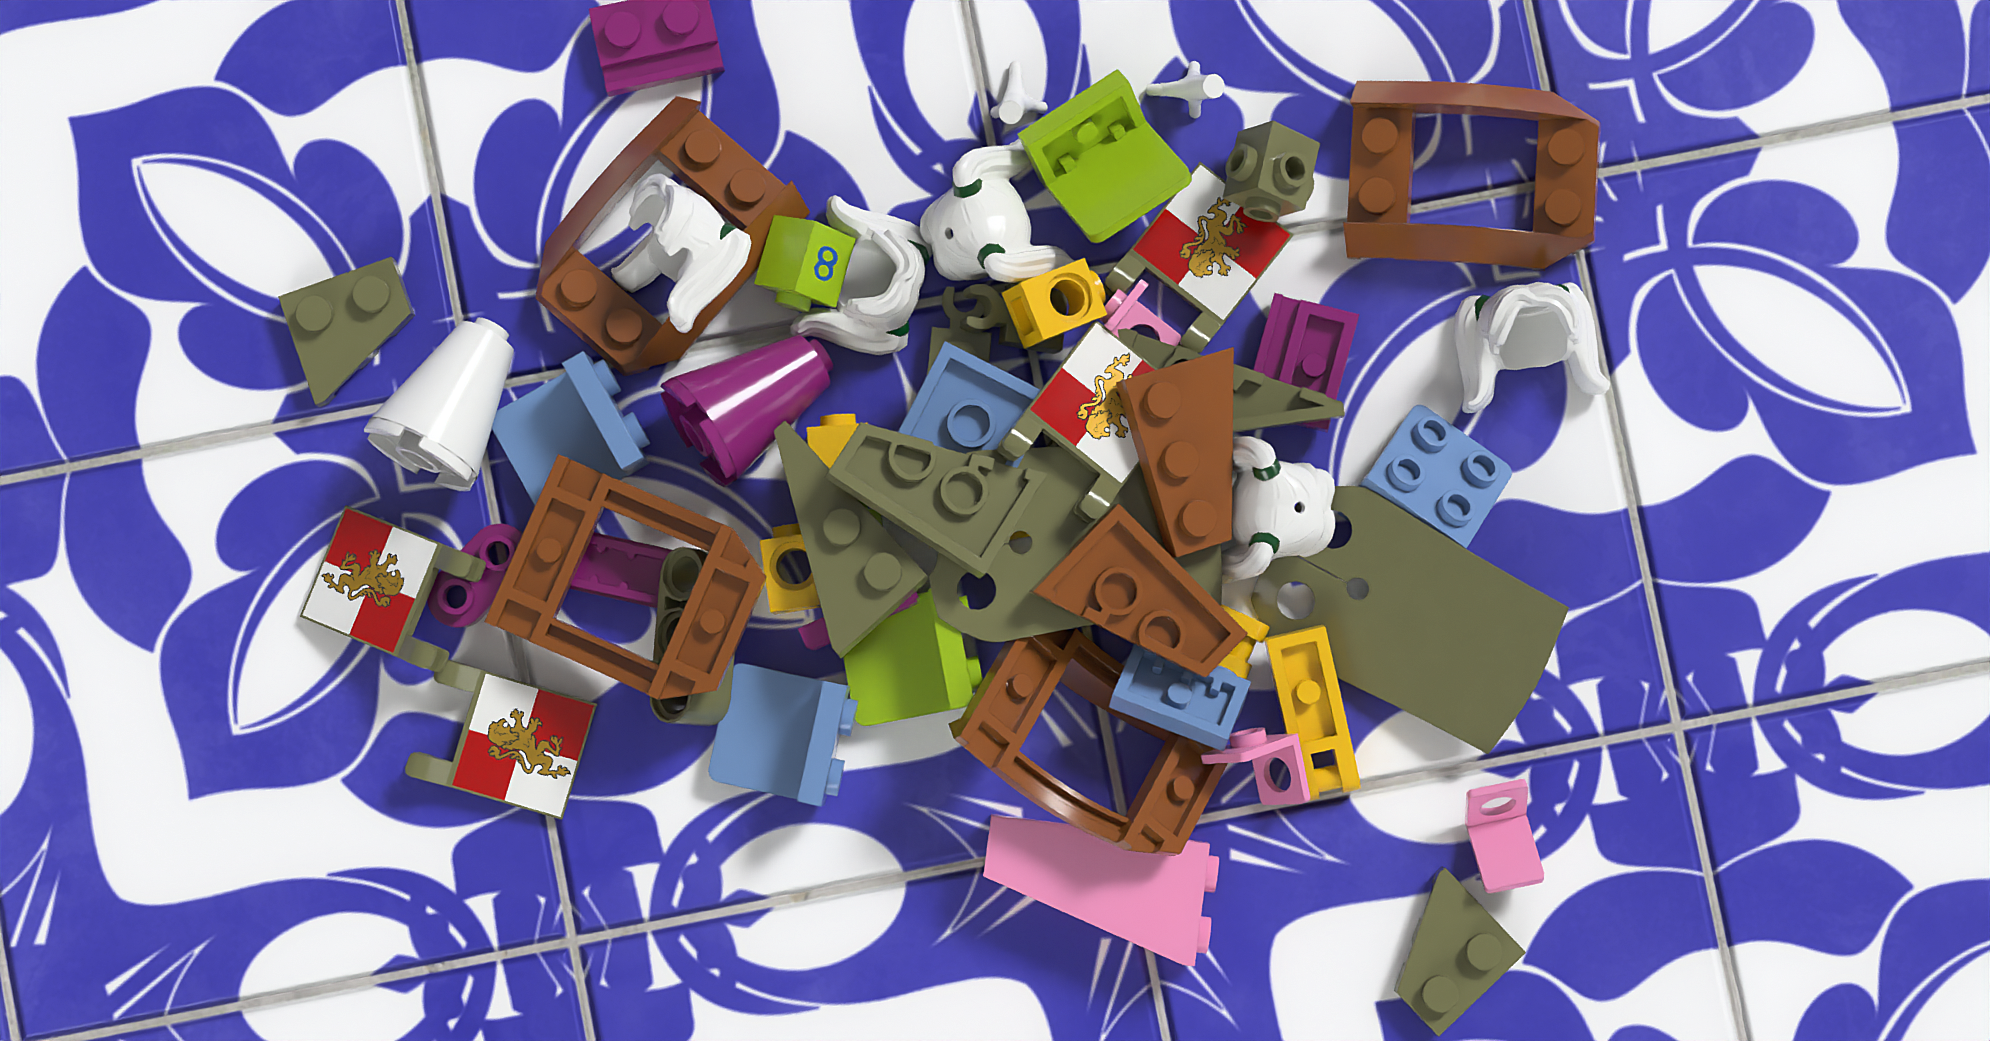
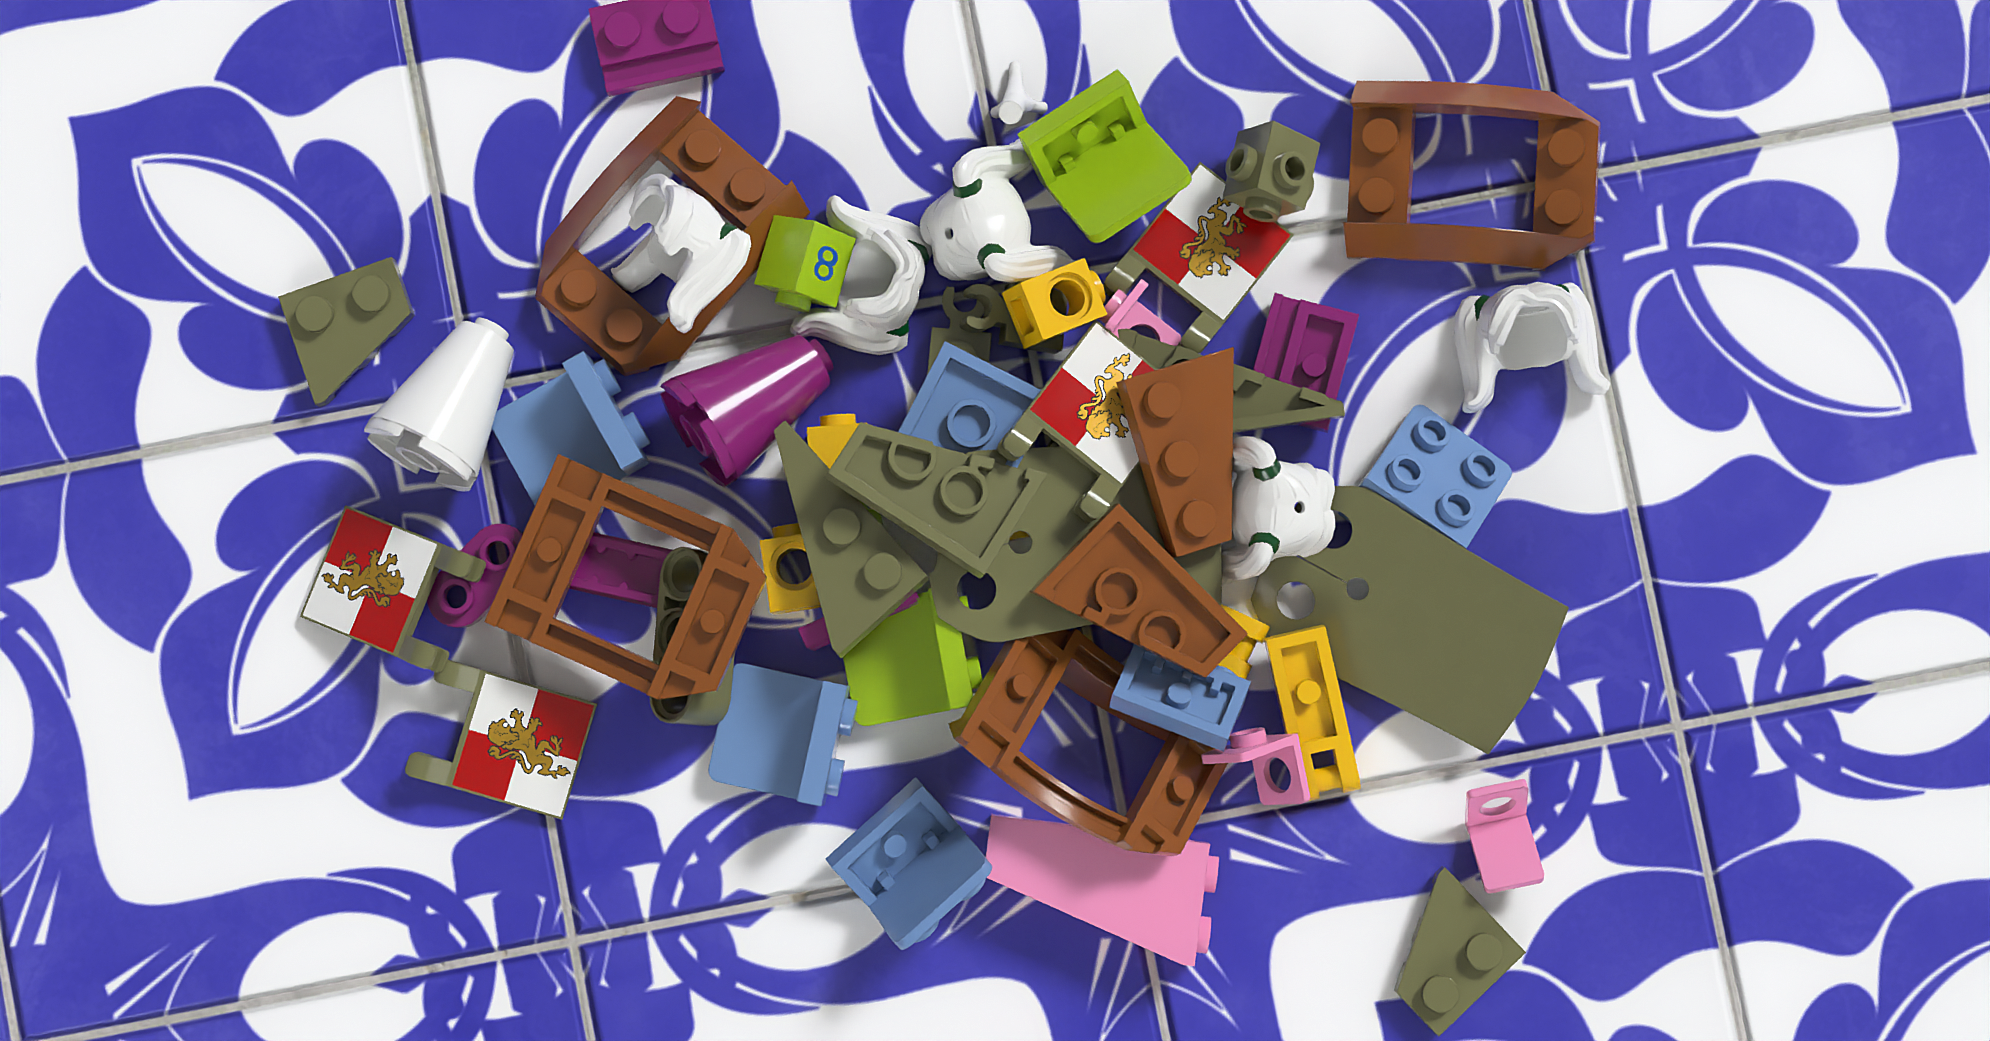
(911, 864): none -> medium blue bracket
(1191, 88): white bar -> none

